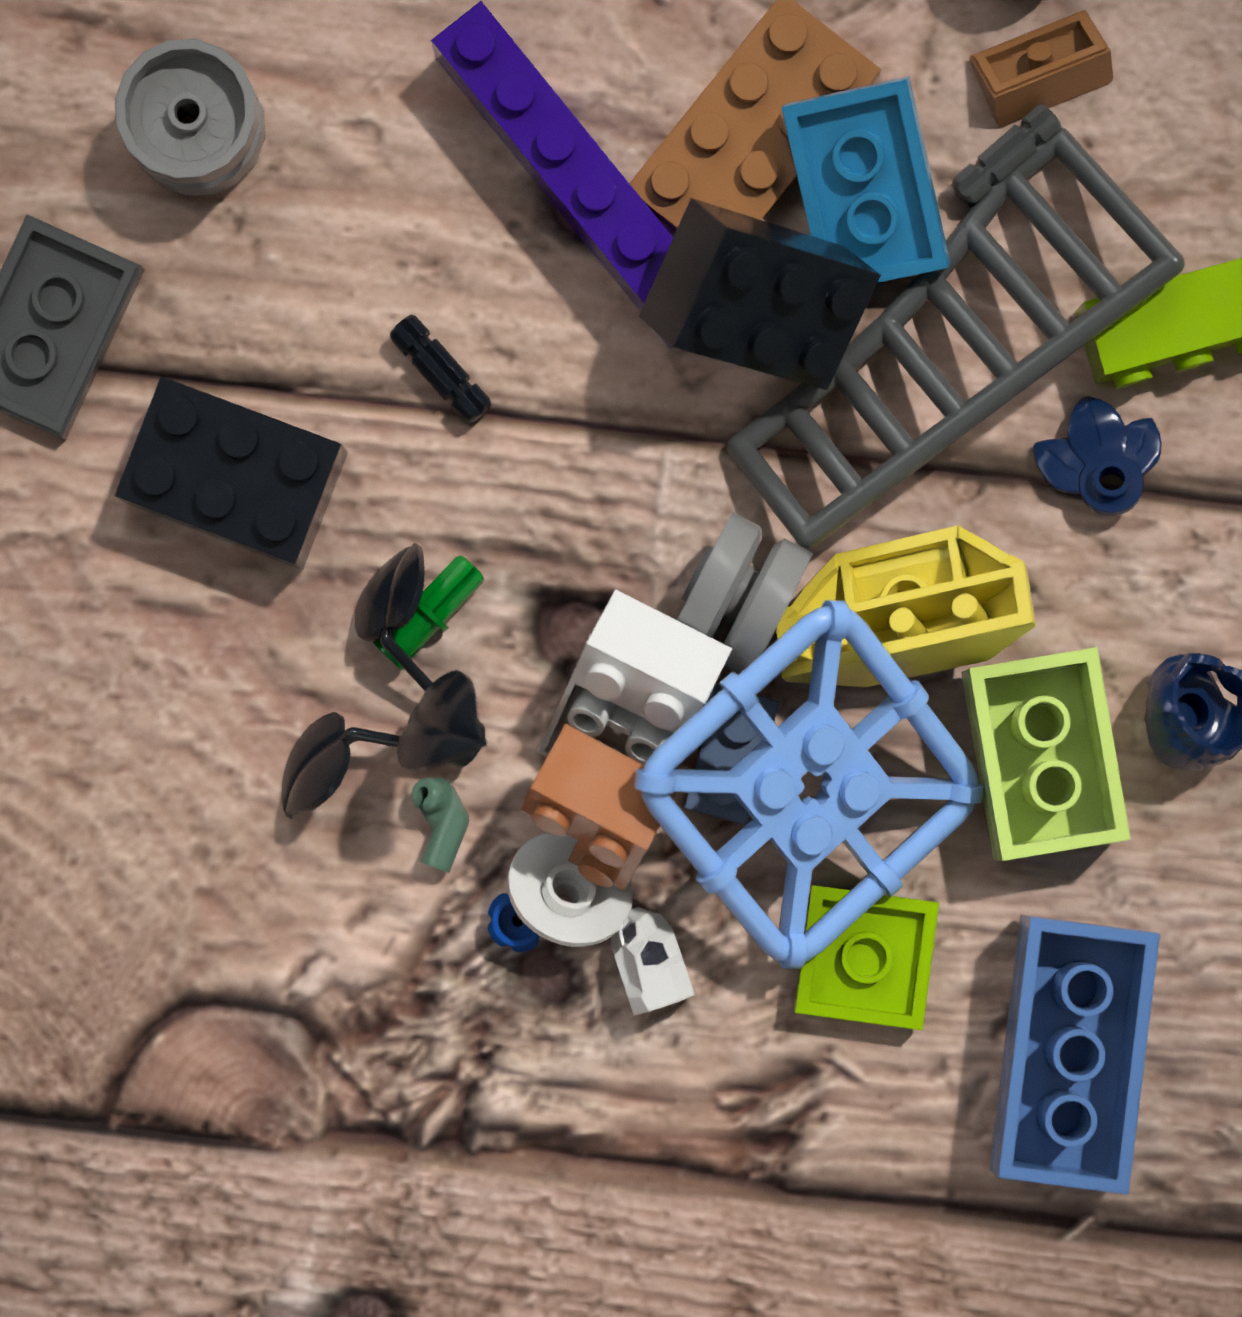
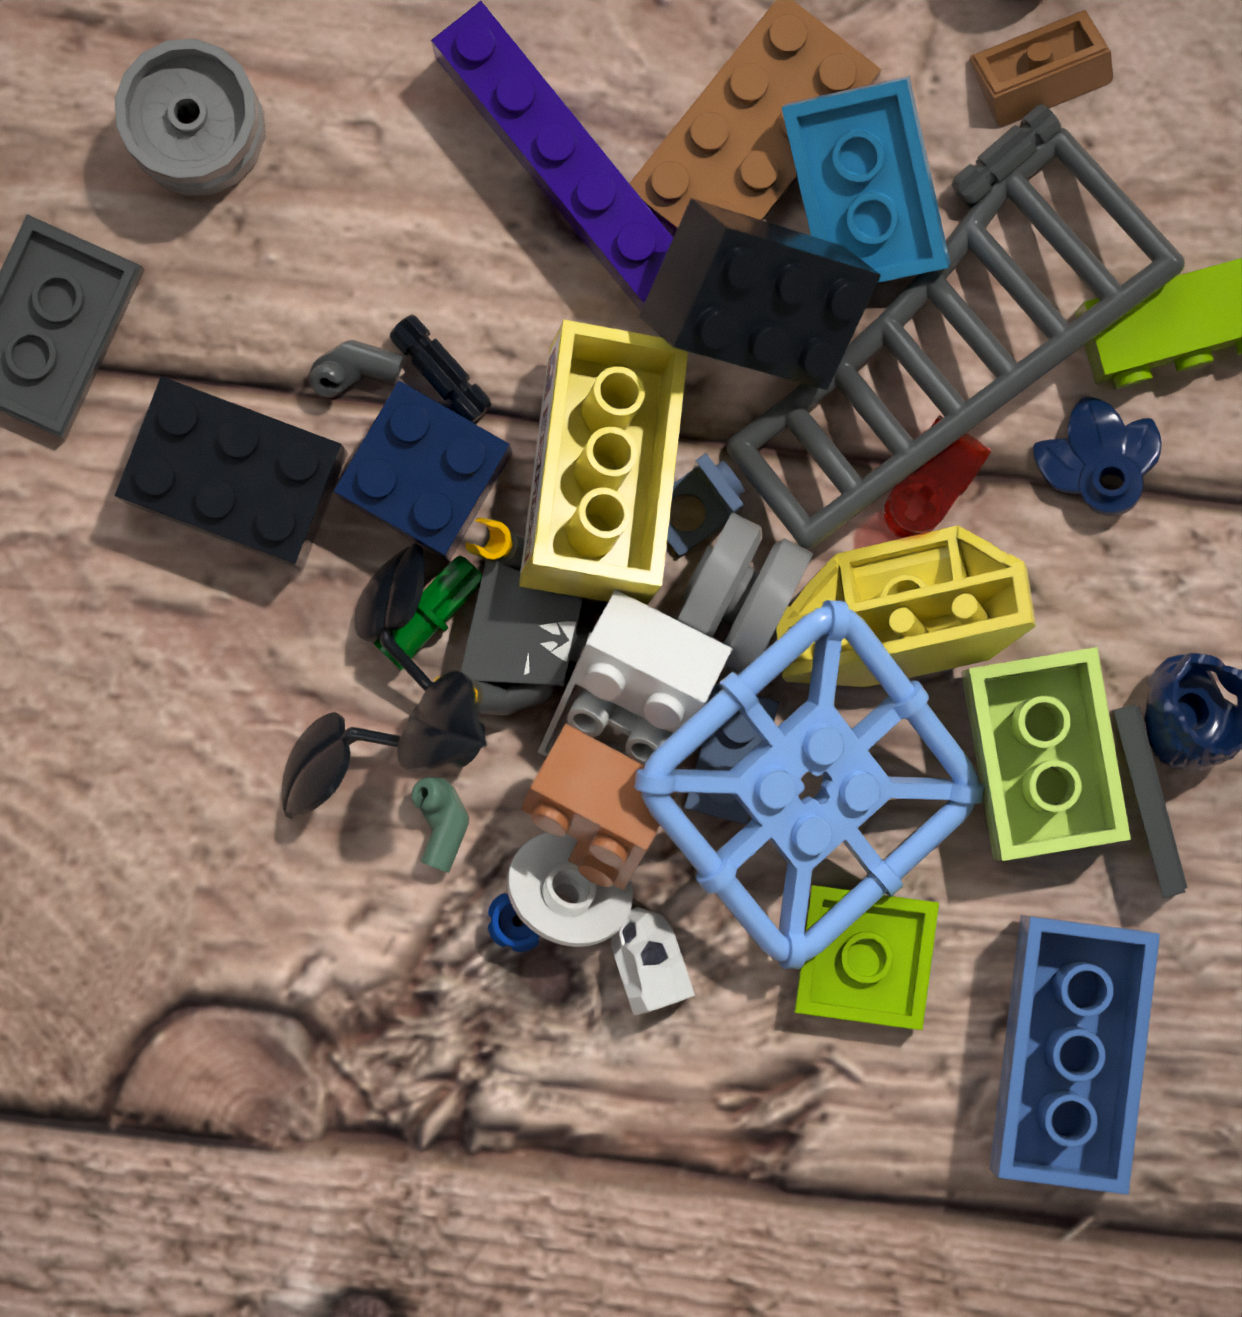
(350, 363): none -> dark grey arm
(423, 470): none -> dark blue brick
(518, 634): none -> dark grey torso
(604, 464): none -> light yellow brick
(717, 490): none -> sand blue bracket
(937, 483): none -> clear red piece
(1150, 800): none -> dark grey tile

